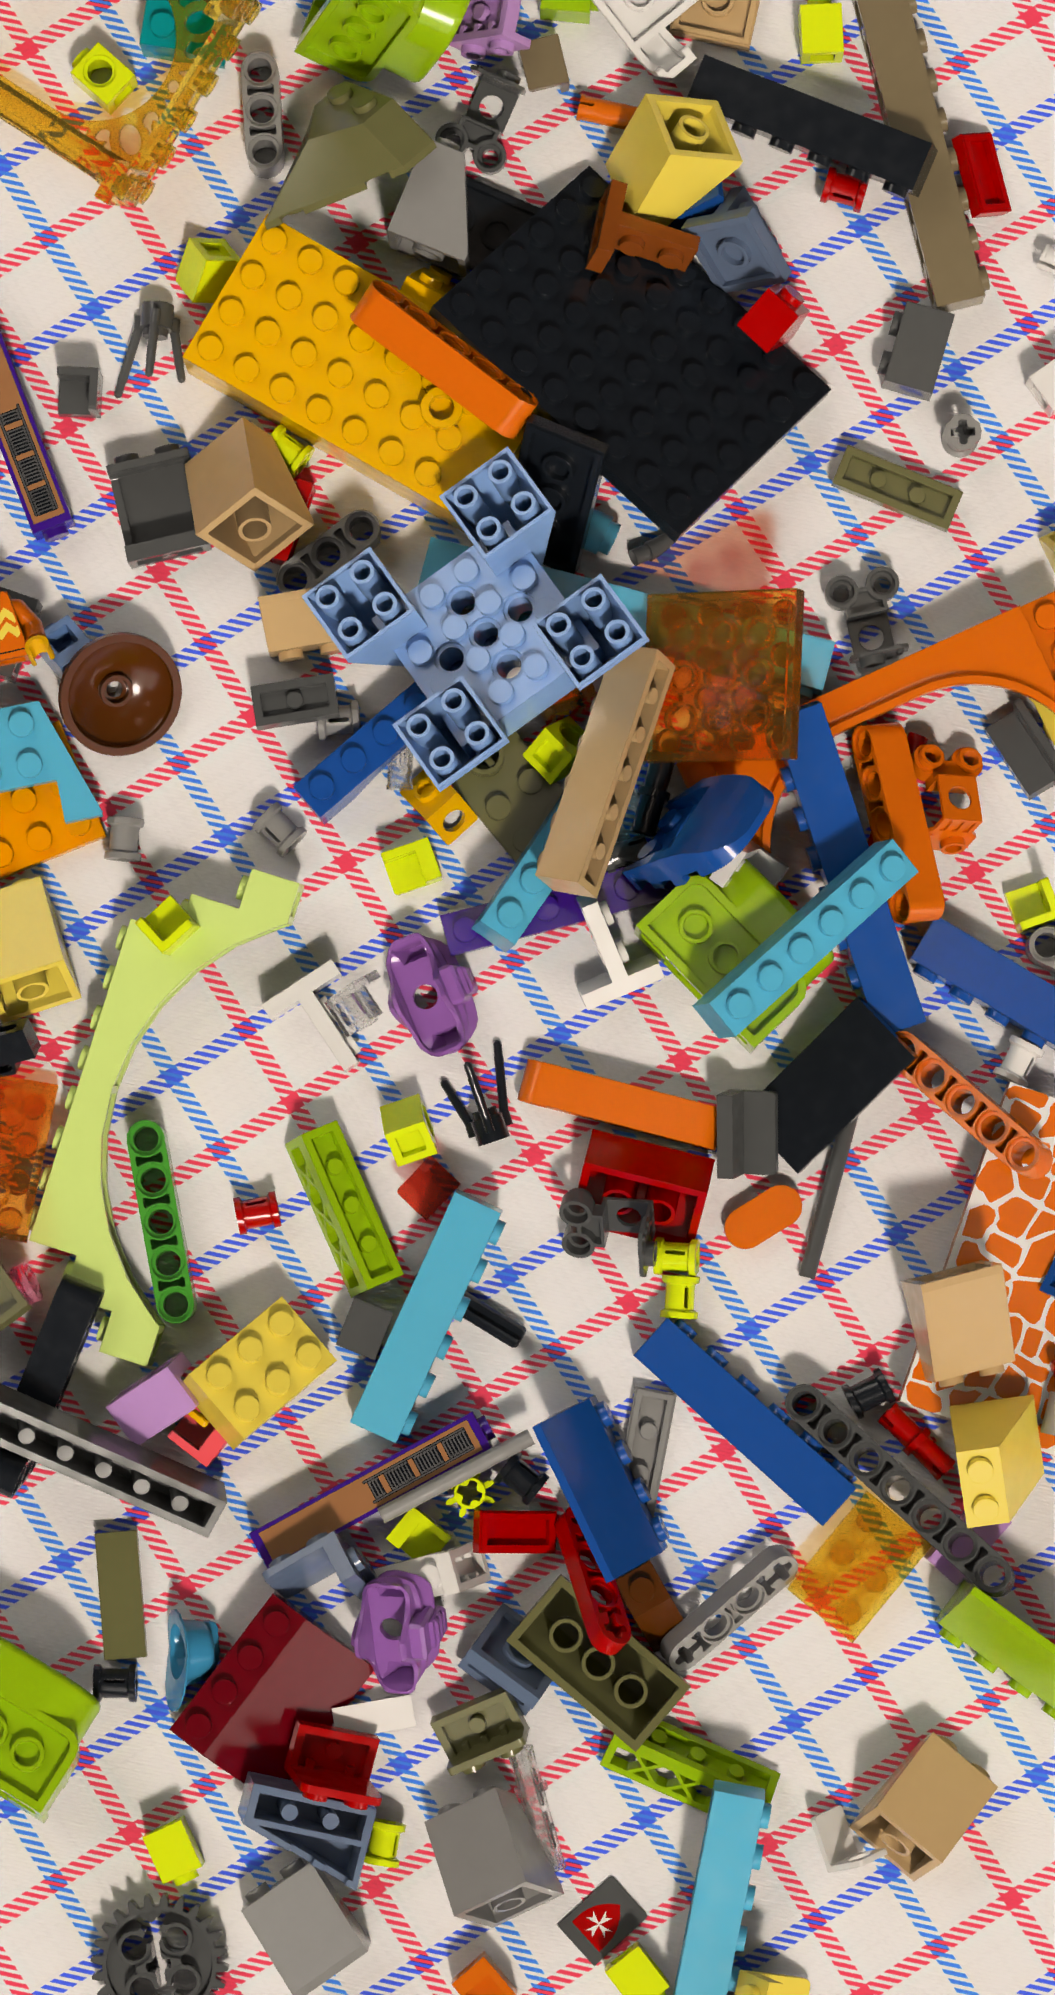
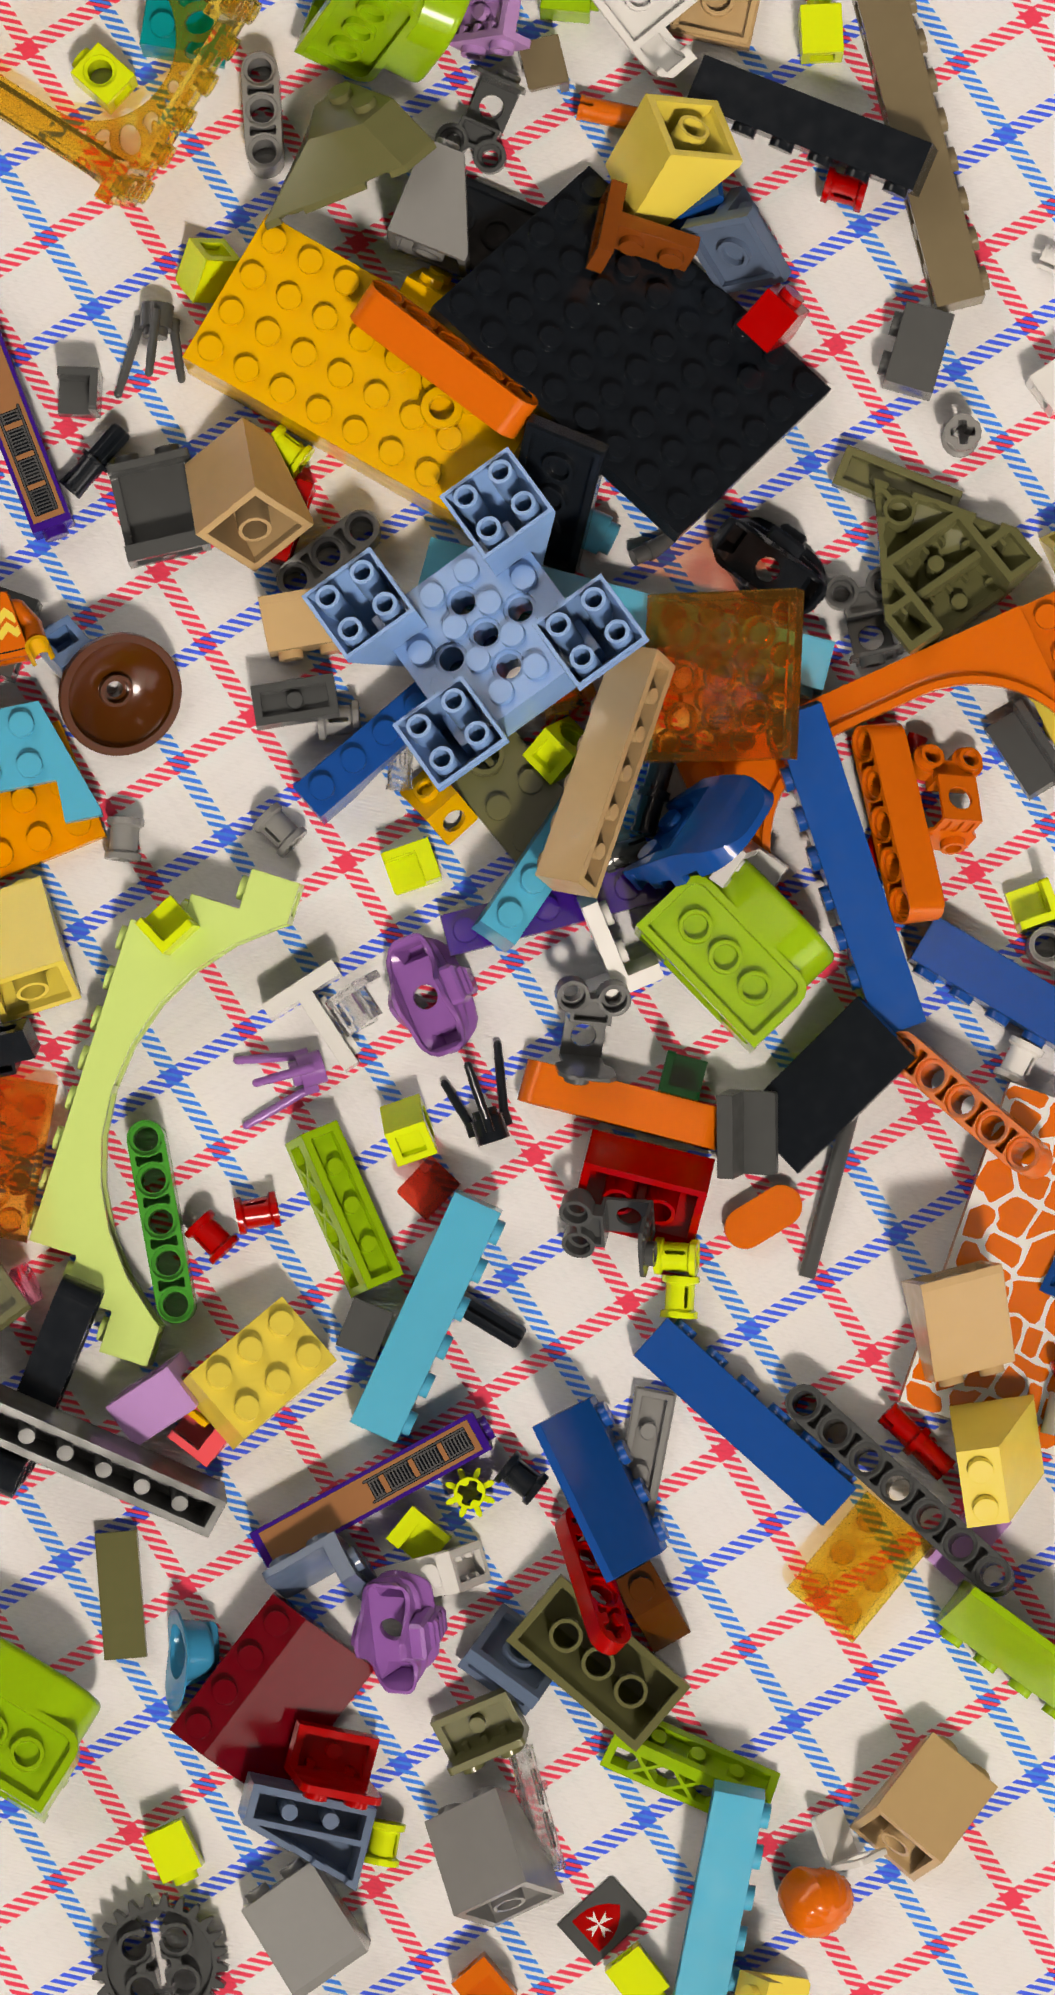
(94, 461): none -> black axle
(115, 1682): black bush -> none
(211, 1236): none -> red bush
(305, 1070): none -> medium lavender plant
(376, 1715): white sticker -> none
(455, 1476): light grey bar -> none
(514, 1531): red tile -> none
(585, 1063): none -> dark grey piece
(682, 1076): none -> dark green panel
(725, 1603): light grey beam -> none
(745, 541): none -> black piece
(805, 939): medium azure brick -> none
(815, 1900): none -> orange hair
(868, 1393): black bush -> none
(942, 565): none -> olive wedge
(981, 174): red tile -> none

